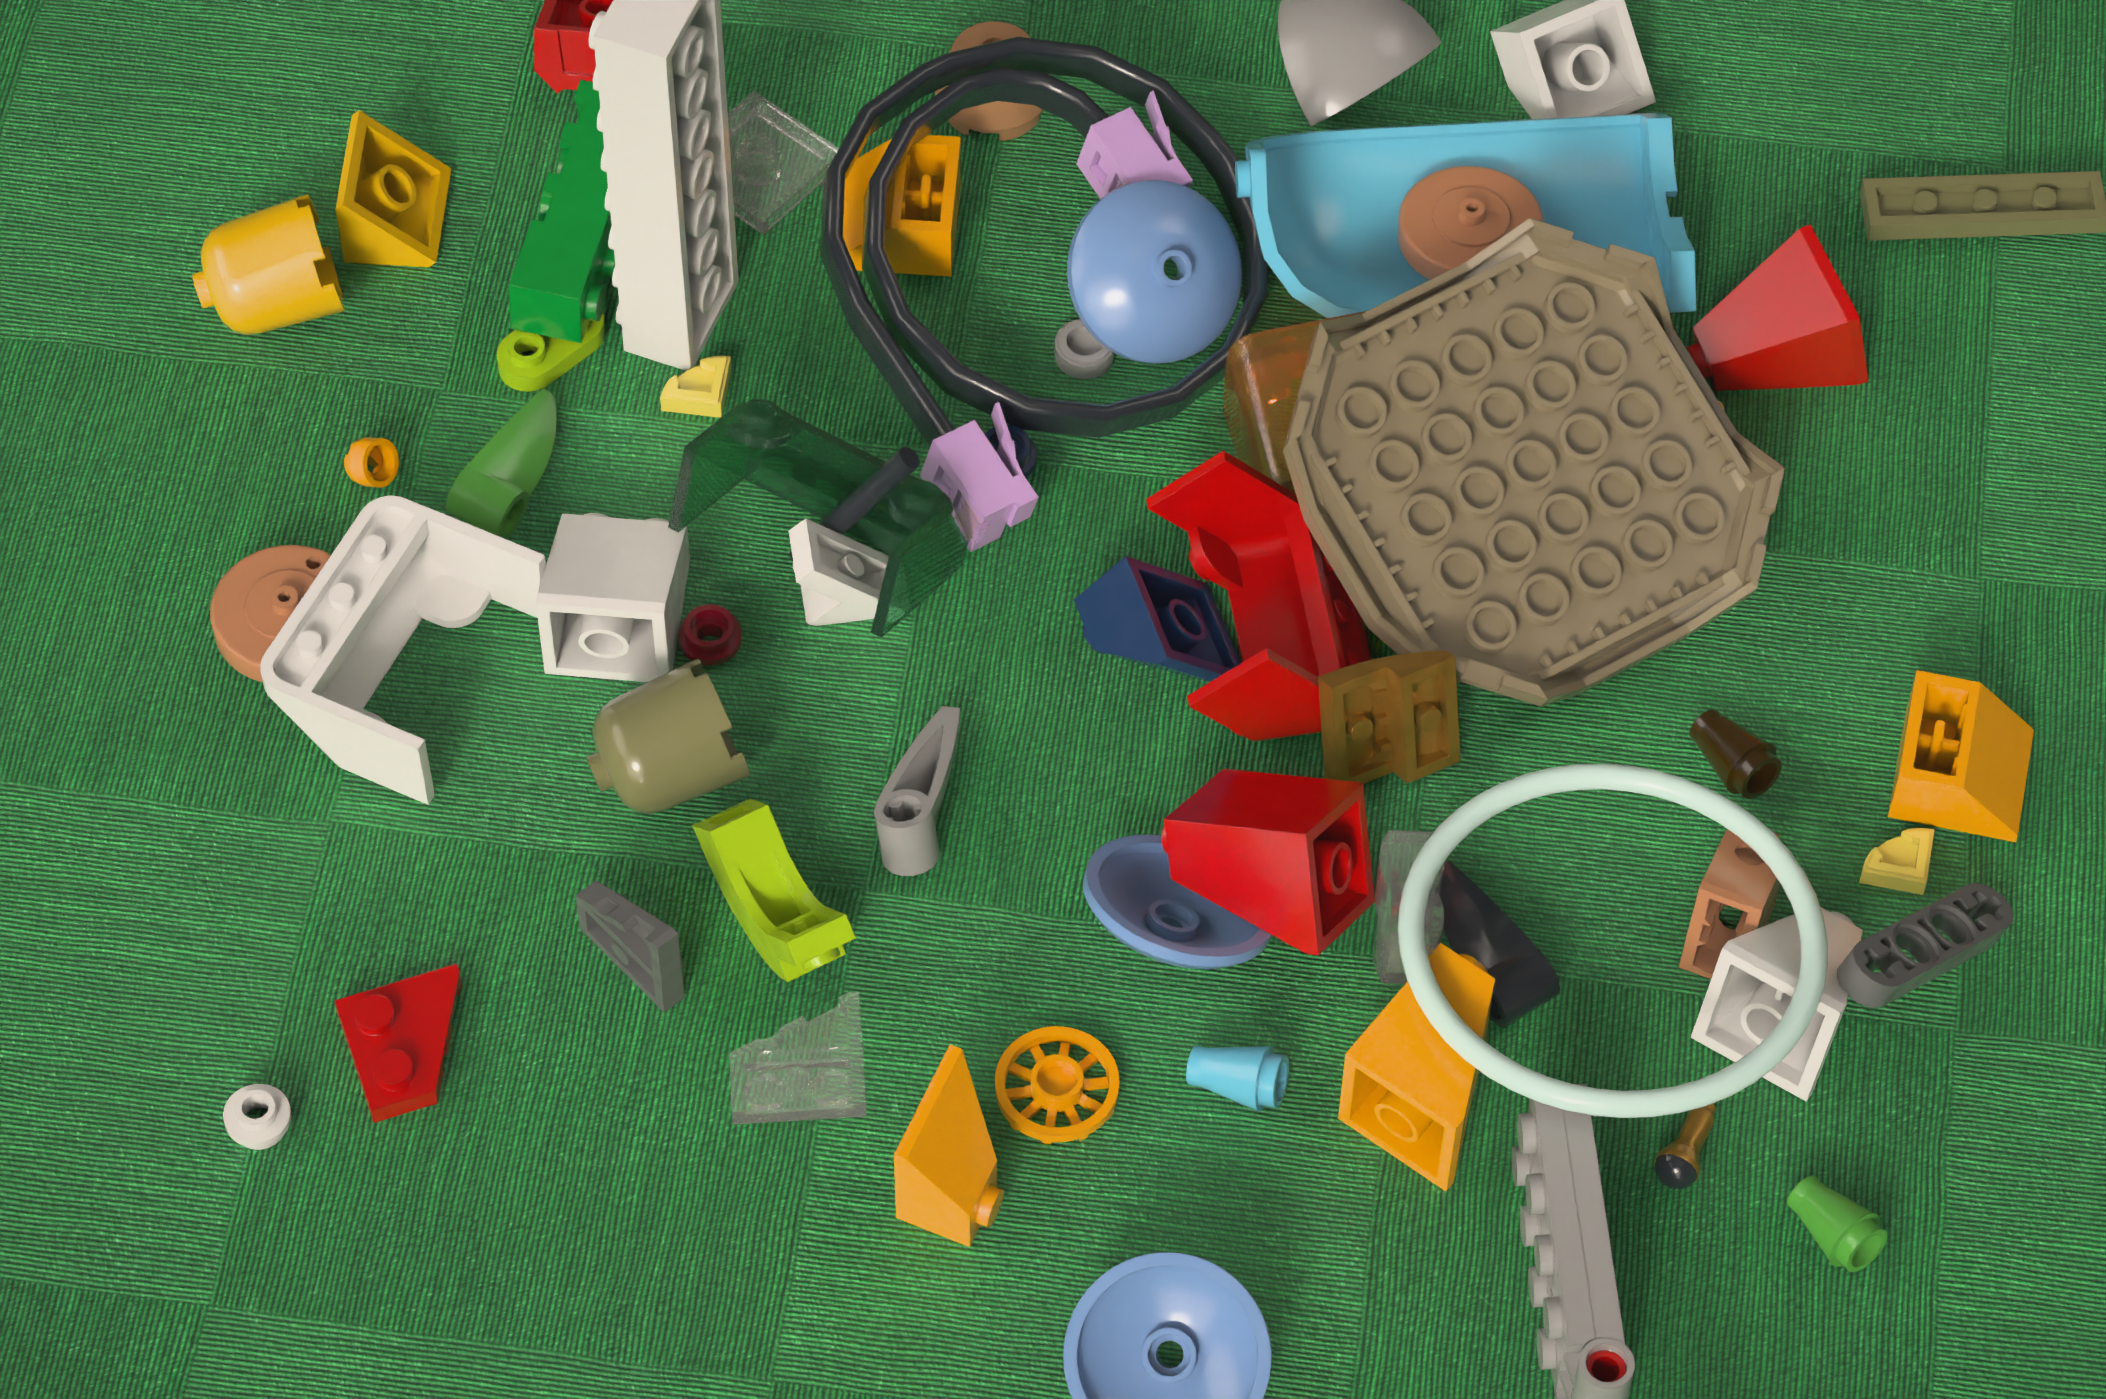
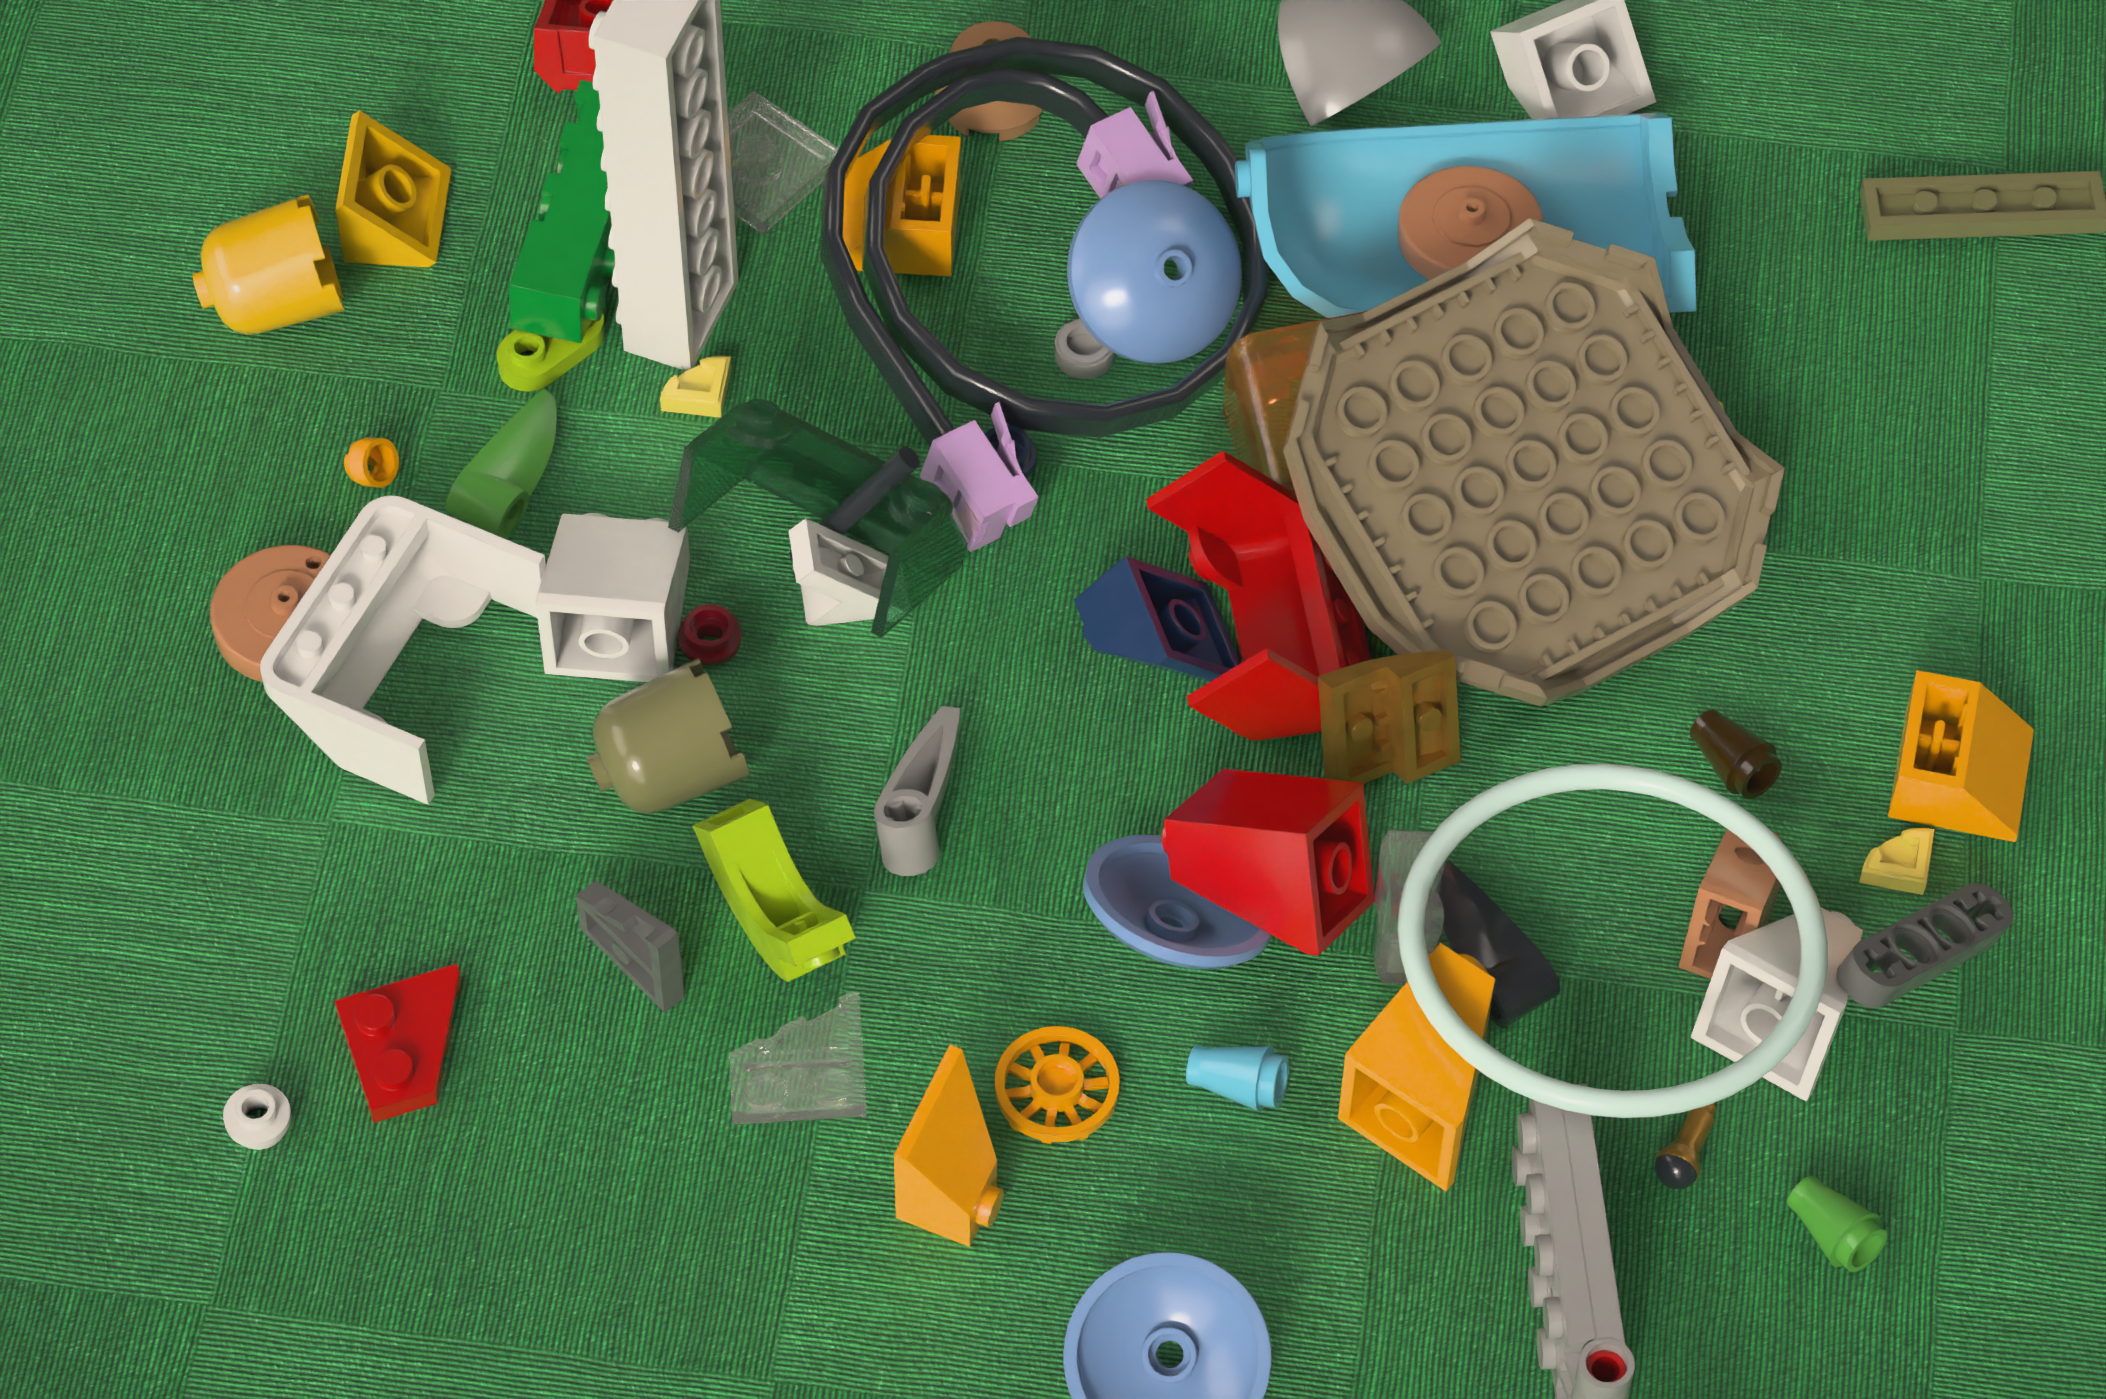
(1783, 326): slope -> none

